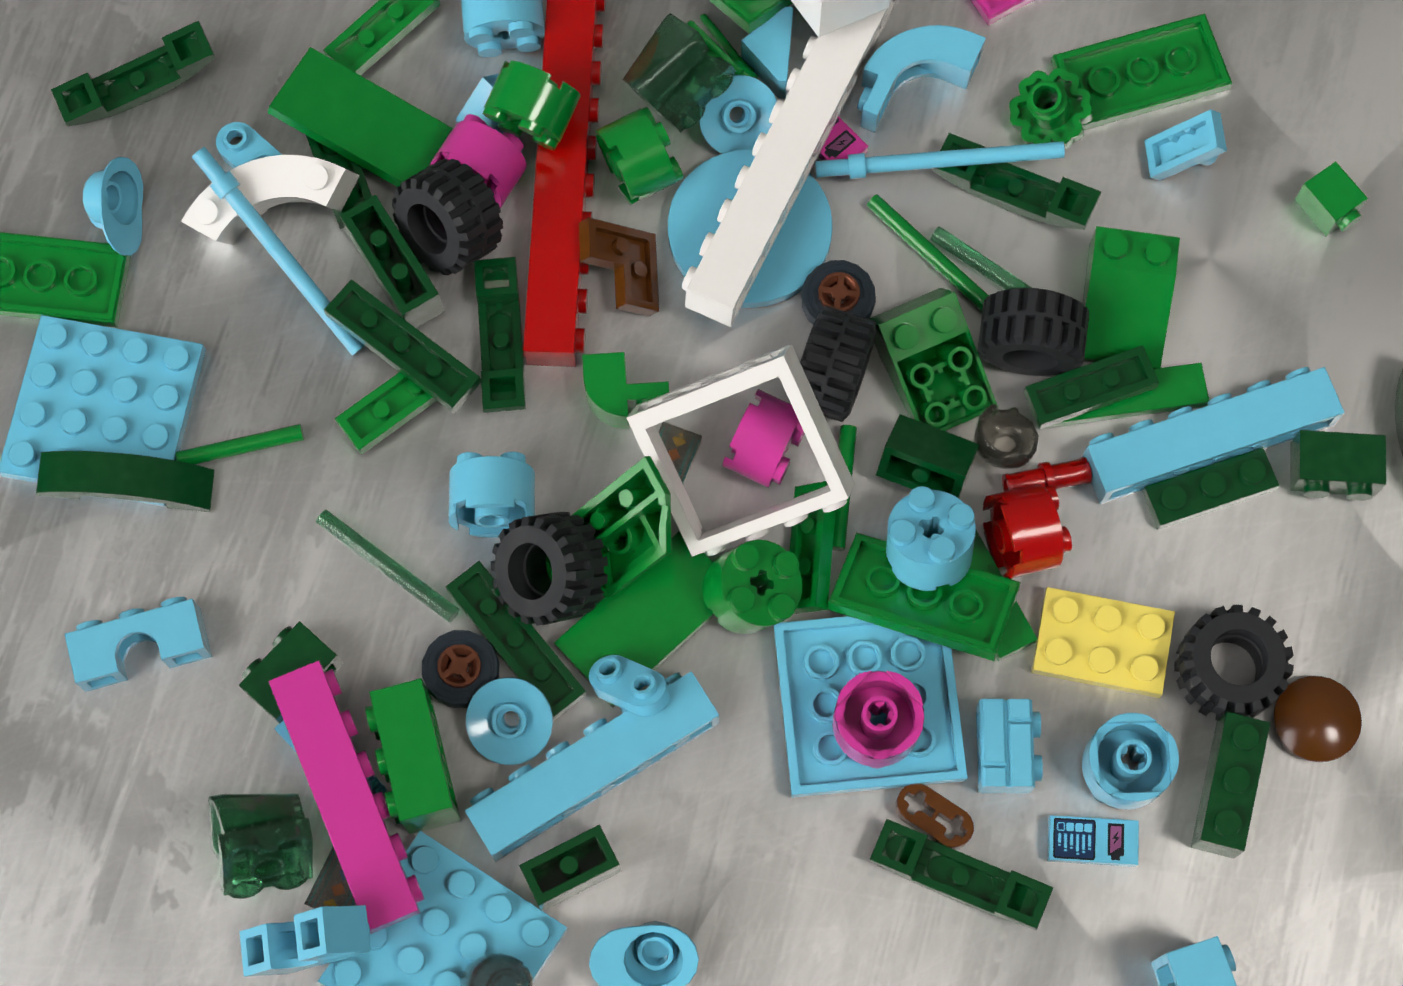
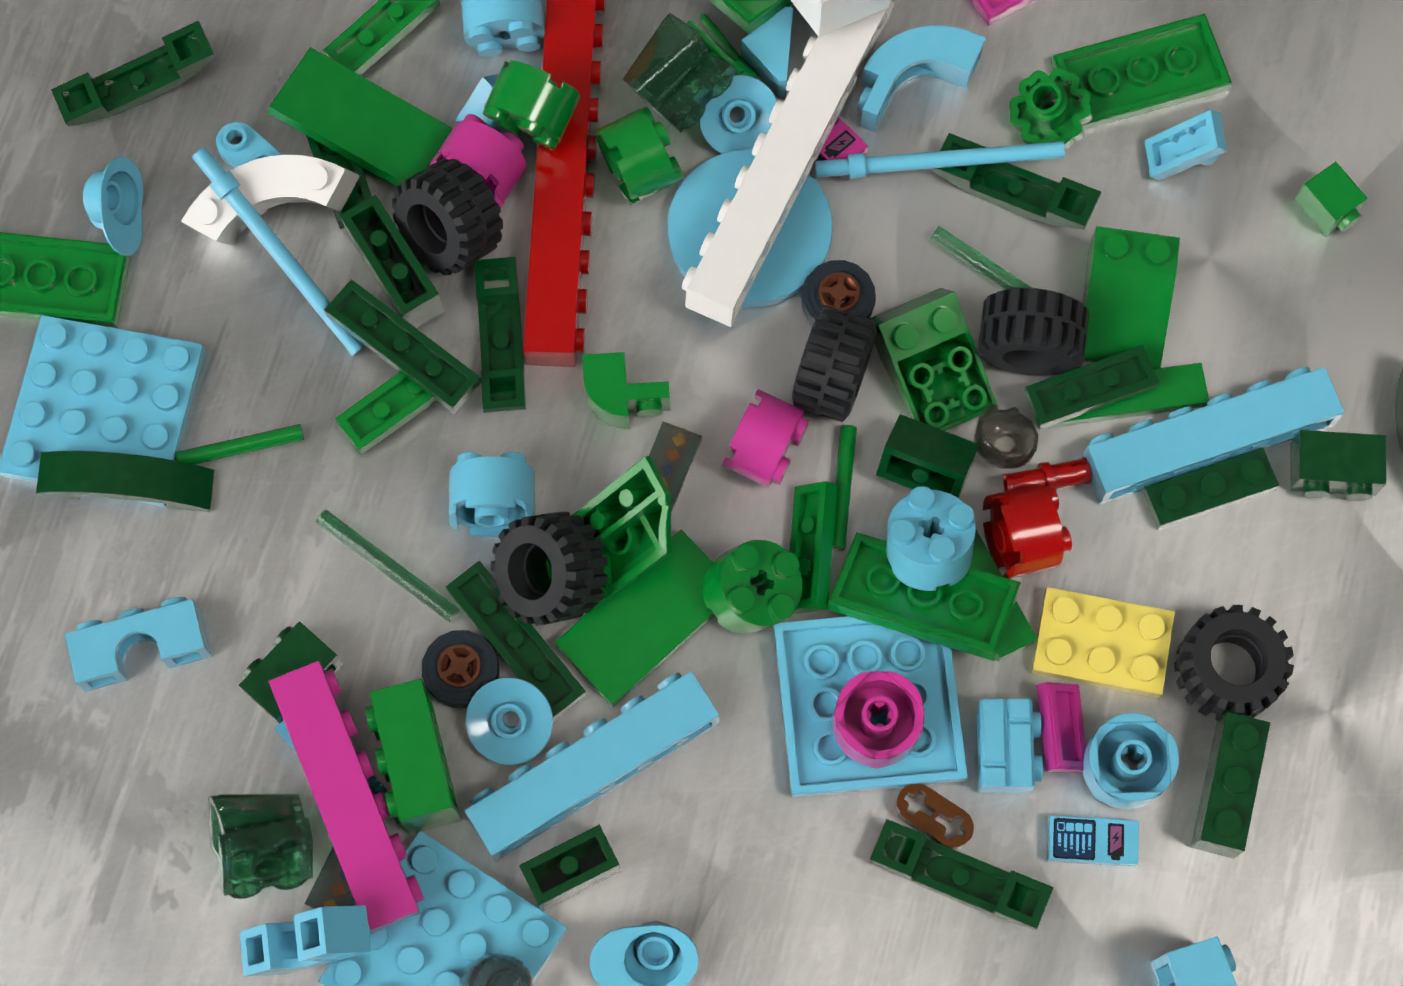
(624, 685): medium azure plate -> none
(631, 257): reddish brown plate -> none
(778, 363): white window -> none
(927, 251): green bar -> none
(1061, 727): none -> dark pink tile
(1317, 719): reddish brown dish -> none

